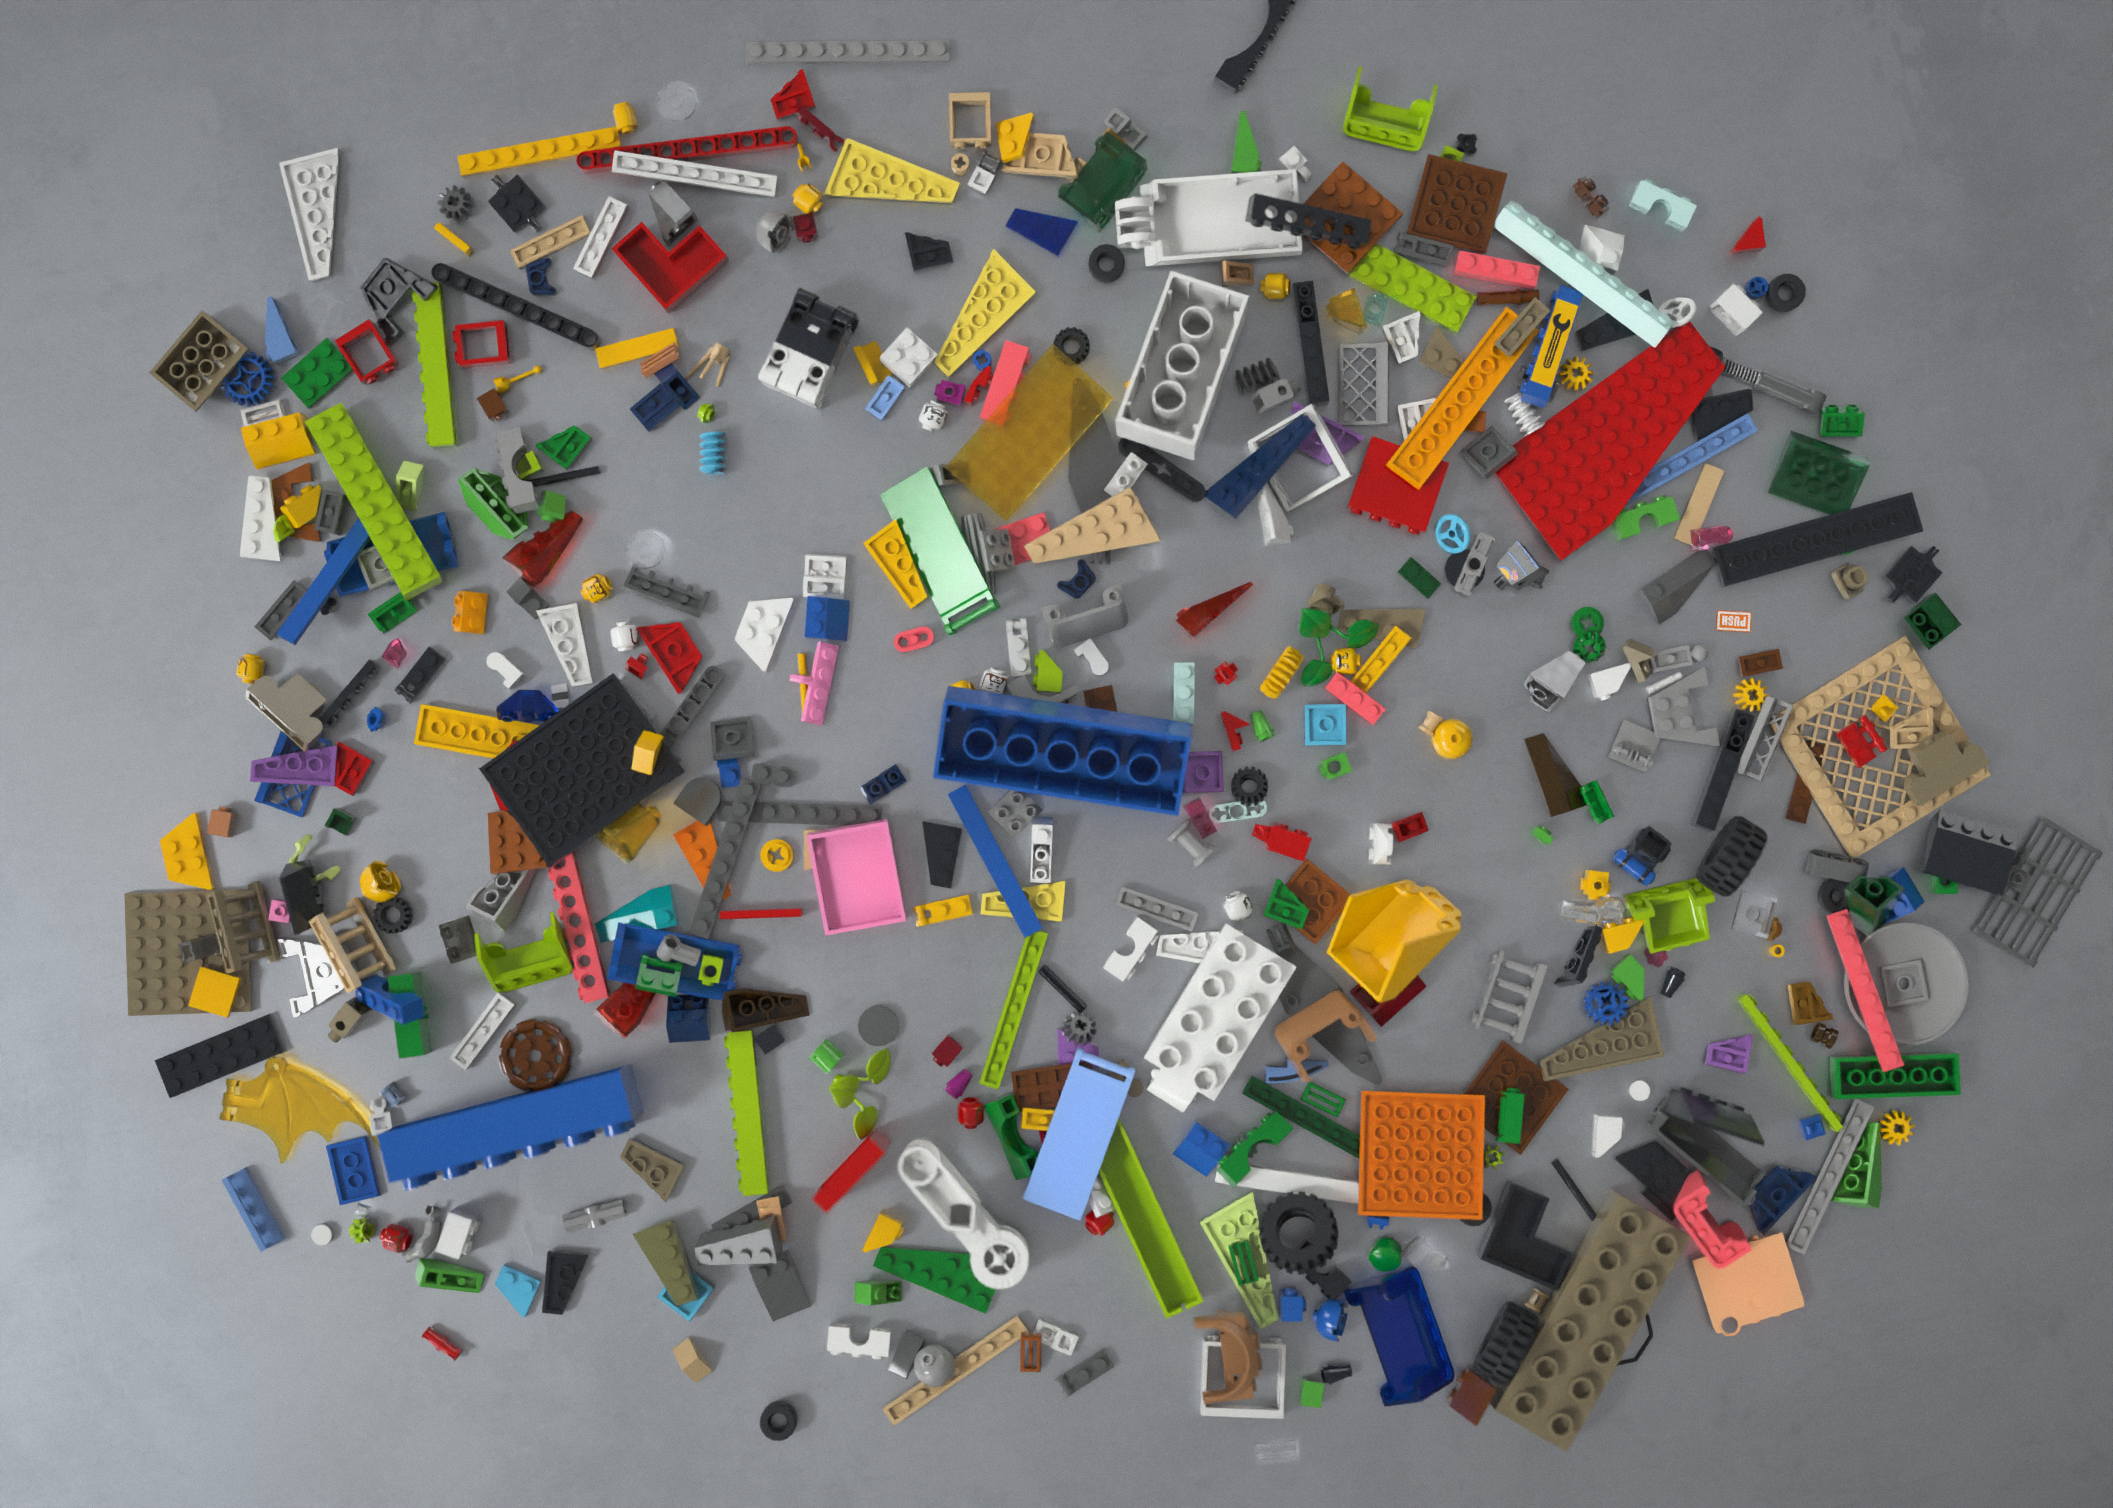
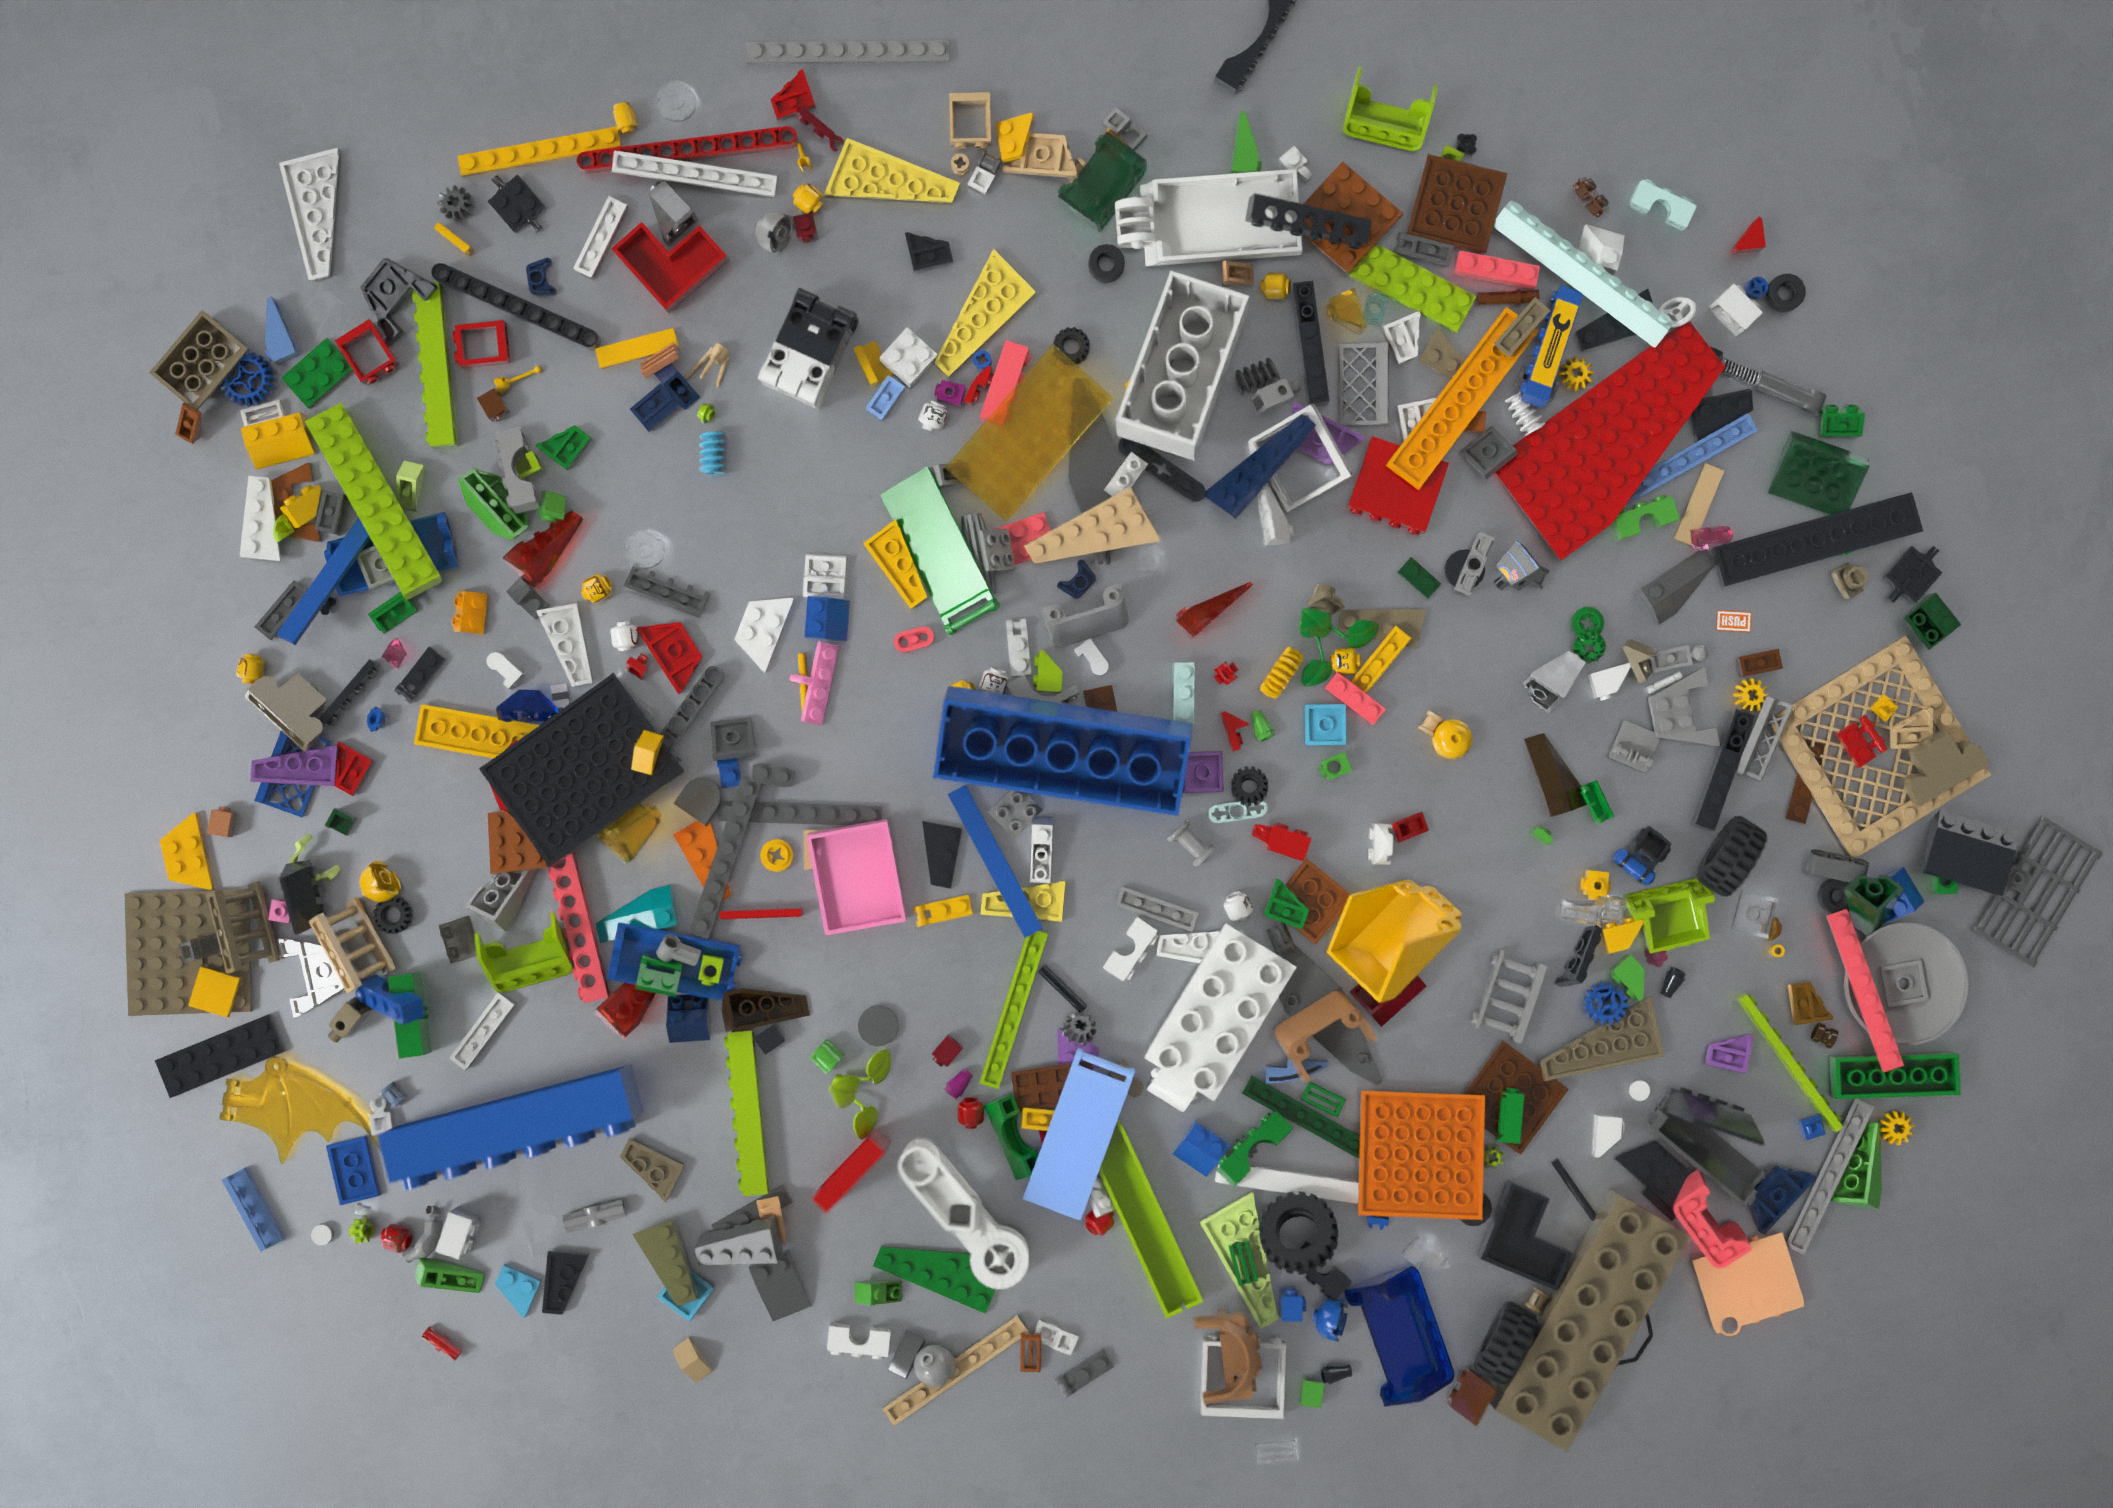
(189, 424): none -> dark orange slope
(526, 1064): reddish brown plate -> none
(550, 242): tan tile -> none
(565, 476): black bar -> none
(772, 1432): black tyre -> none
(882, 784): dark blue slope -> none
(883, 1232): yellow slope -> none
(1041, 229): clear blue wing -> none
(1200, 818): clear pink leg -> none
(1386, 1254): green hair -> none
(1457, 531): medium azure piece -> none

